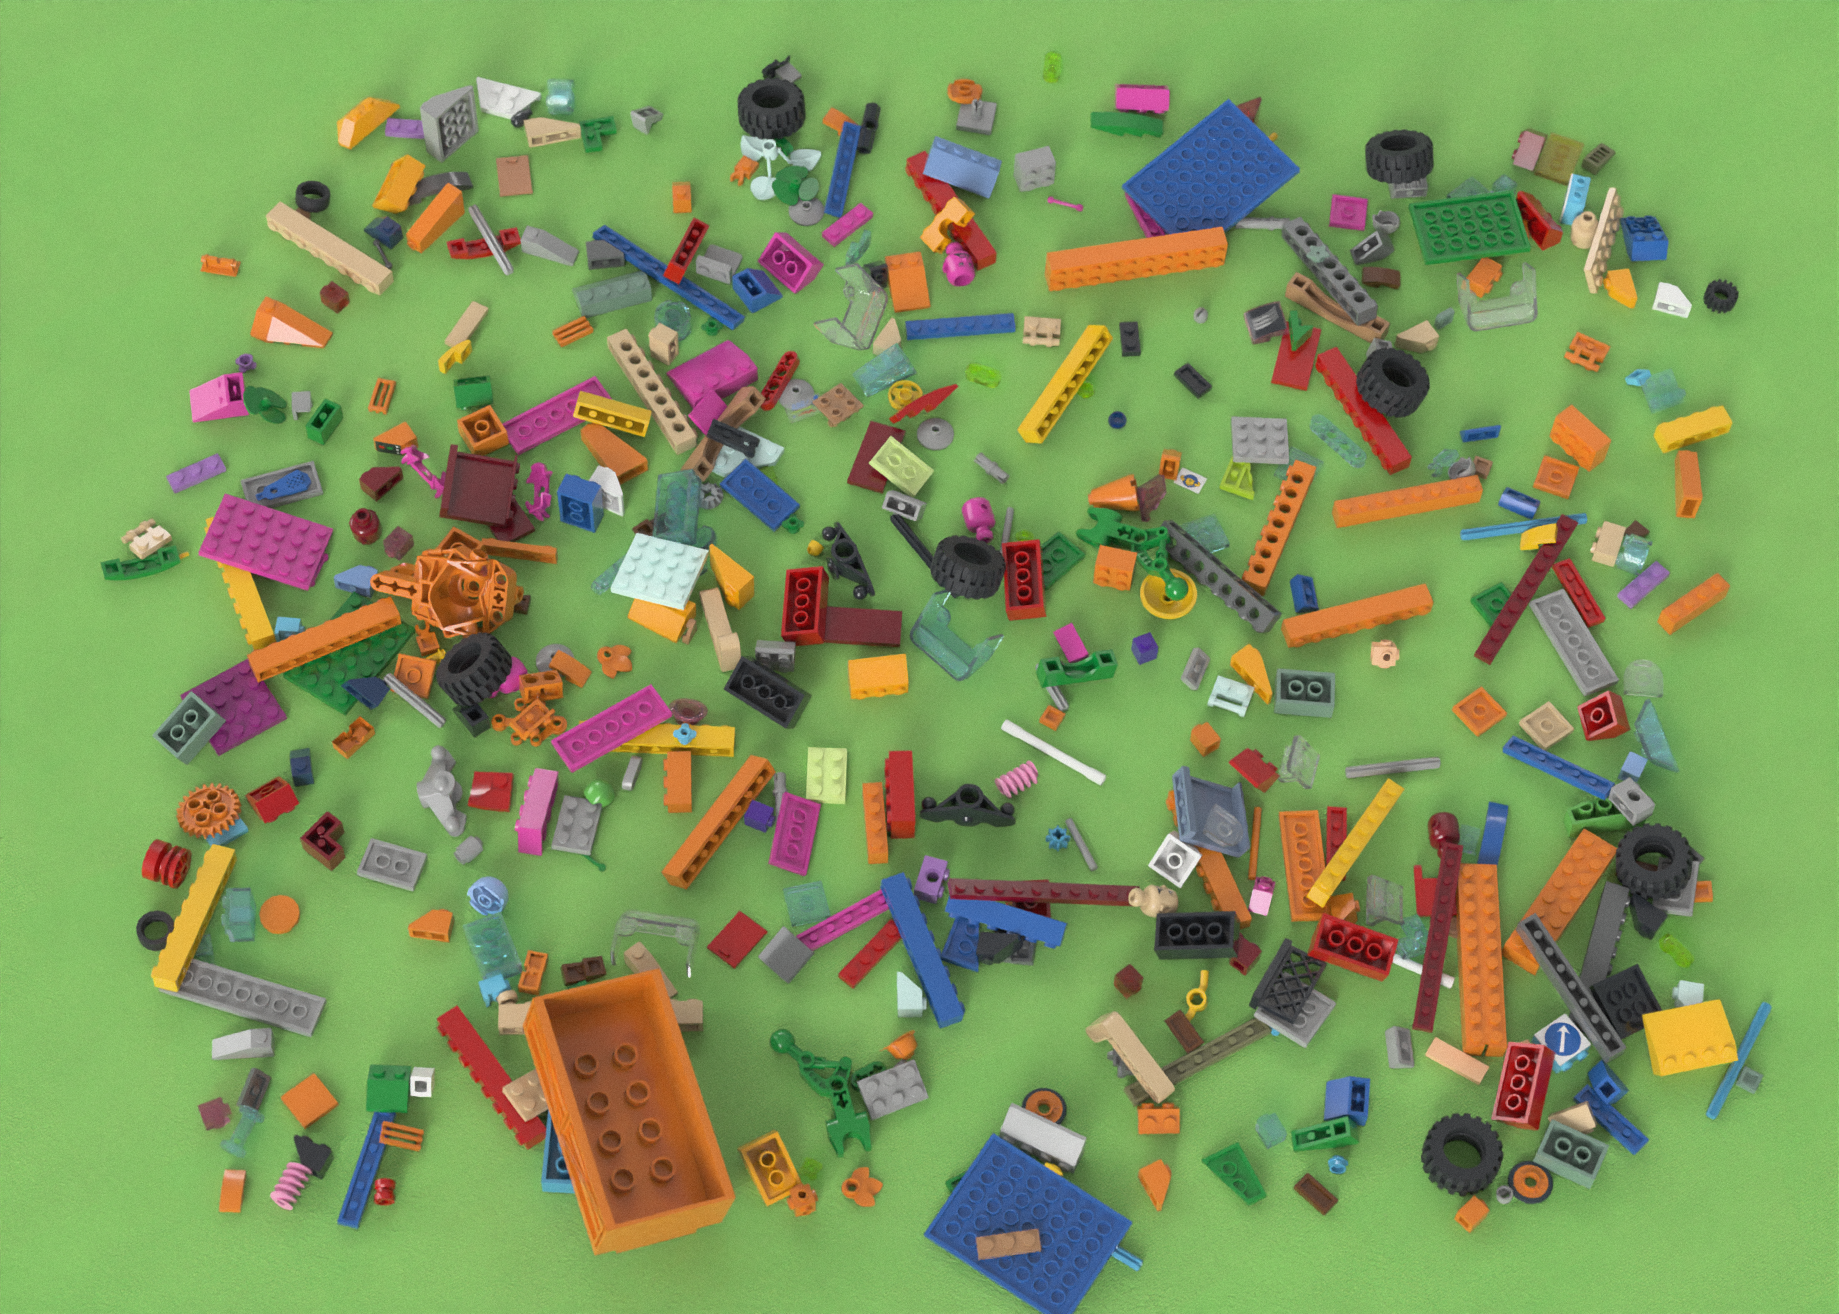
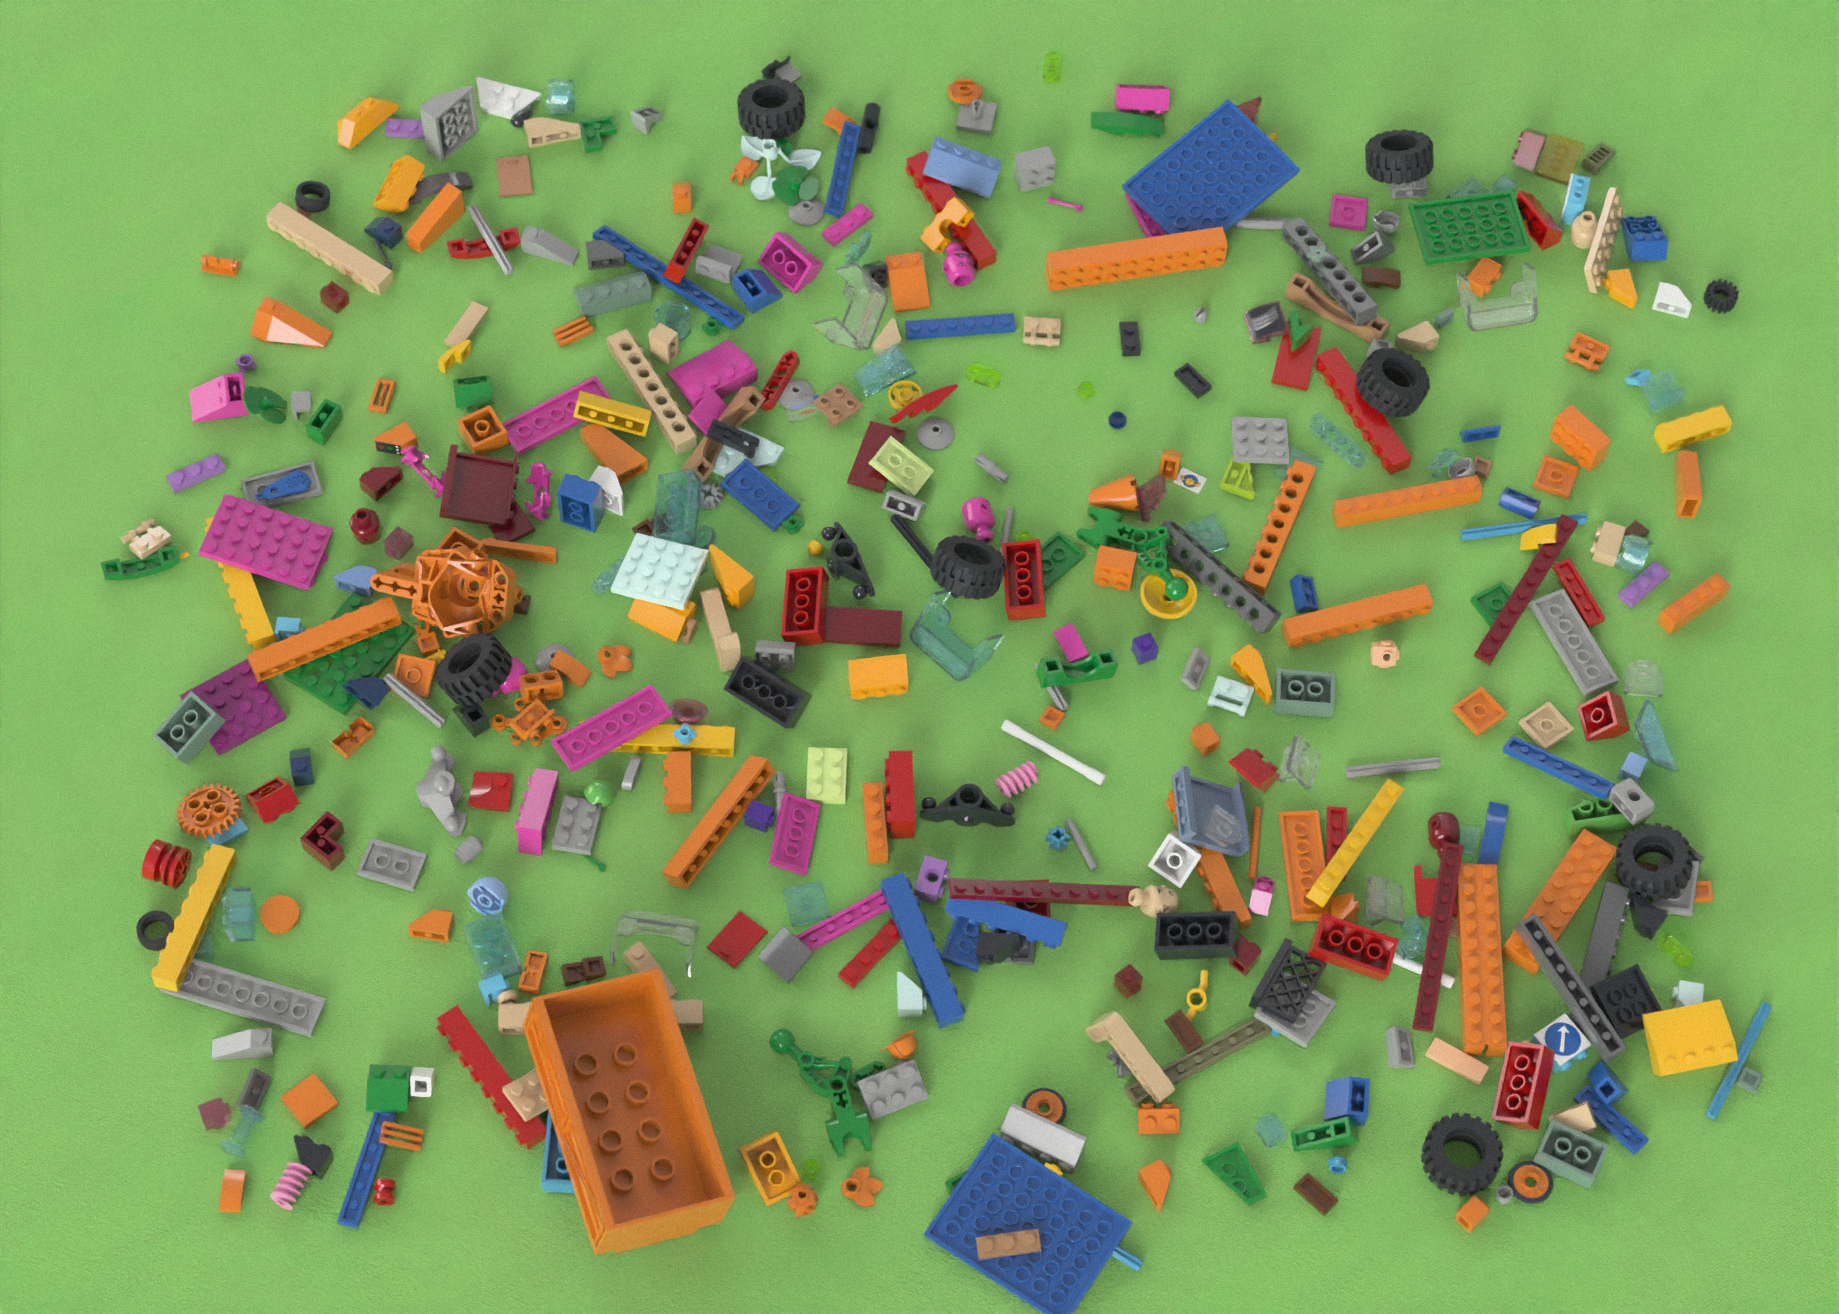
(1065, 384): yellow brick -> none

